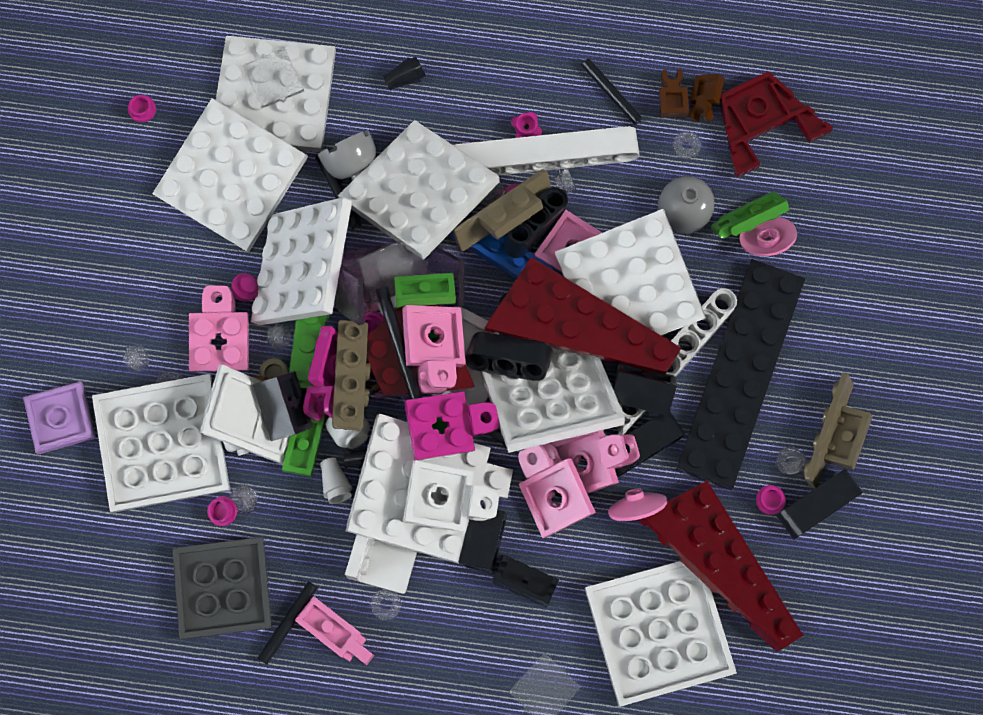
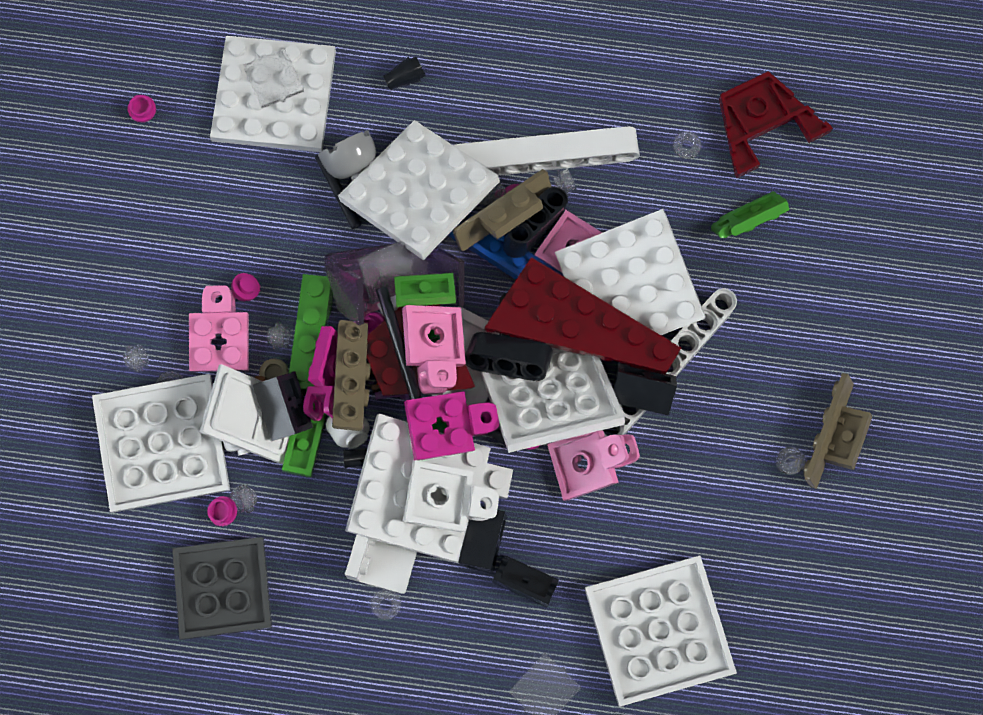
(59, 417): lavender plate -> none
(230, 175): white plate -> none
(287, 623): black bar -> none
(301, 262): white plate -> none
(333, 631): bright pink hinge -> none
(335, 484): white cone -> none
(529, 119): dark pink plate -> none
(546, 475): bright pink plate -> none
(611, 91): black bar -> none
(637, 505): bright pink dish -> none
(653, 438): black beam -> none
(672, 98): reddish brown plate -> none
(687, 204): light grey cylinder -> none
(705, 92): reddish brown plate -> none
(718, 555): dark red wing -> none
(740, 375): black plate -> none
(769, 237): bright pink dish -> none
(770, 500): dark pink plate -> none
(819, 504): black beam -> none

